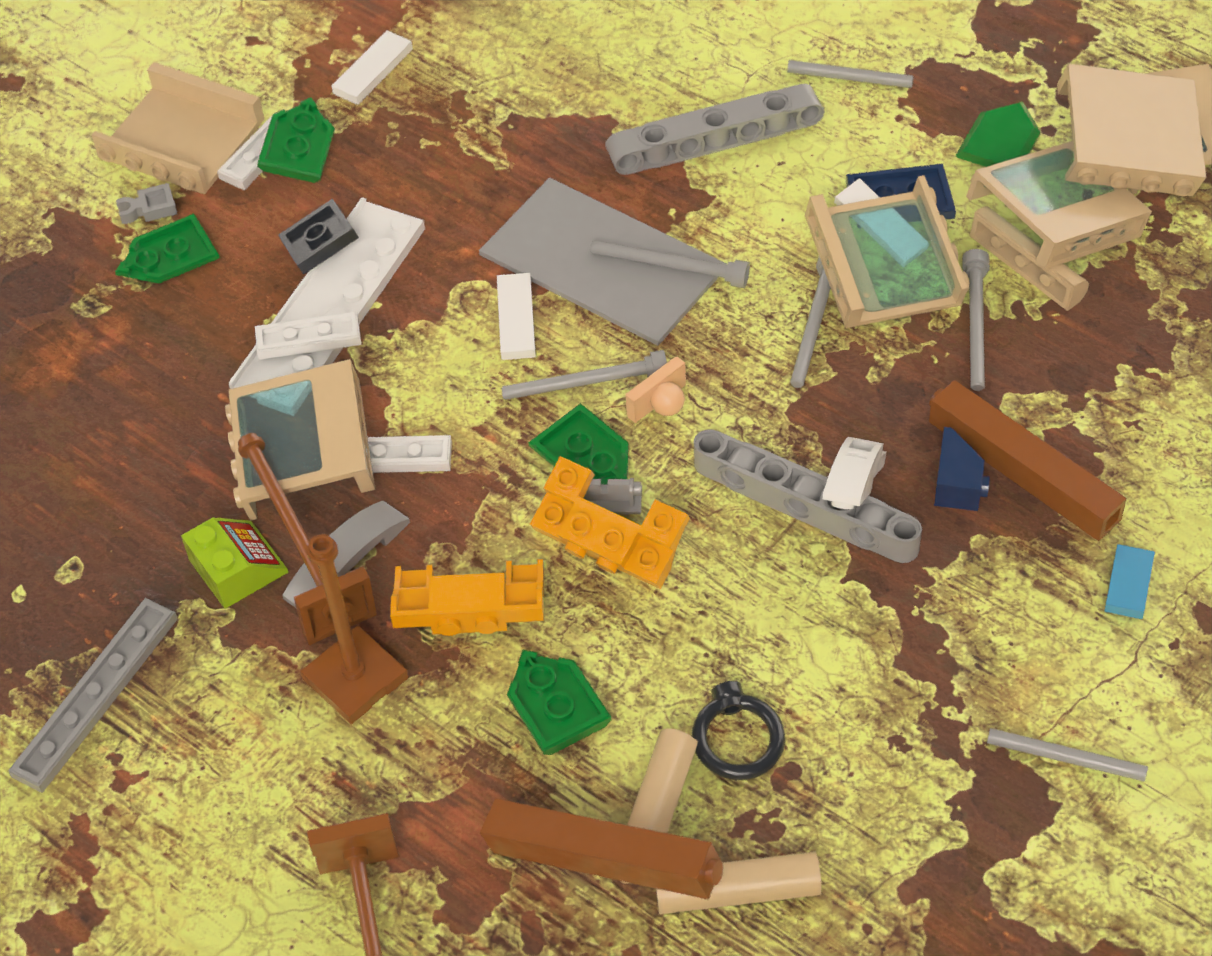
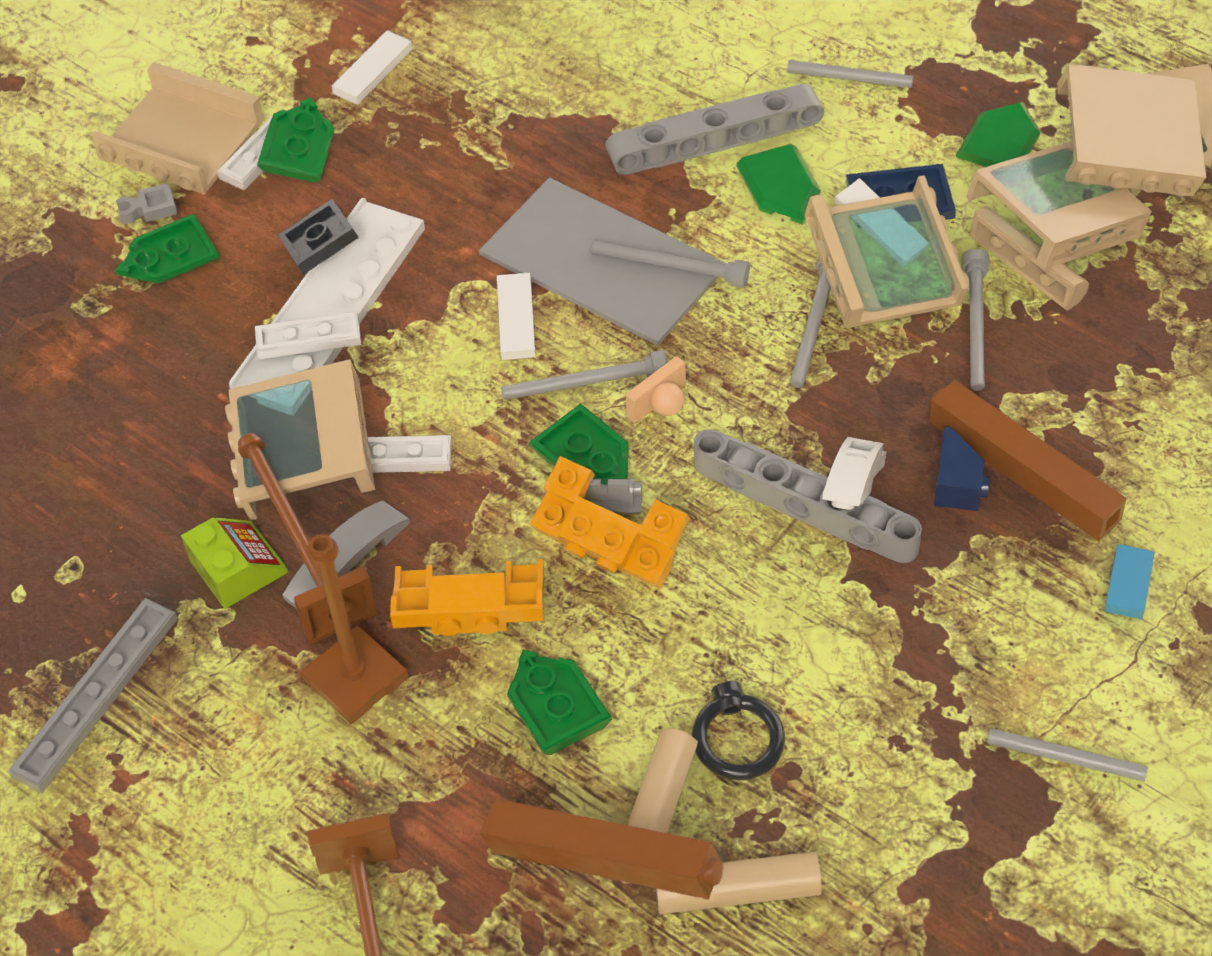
(779, 181): none -> green tile

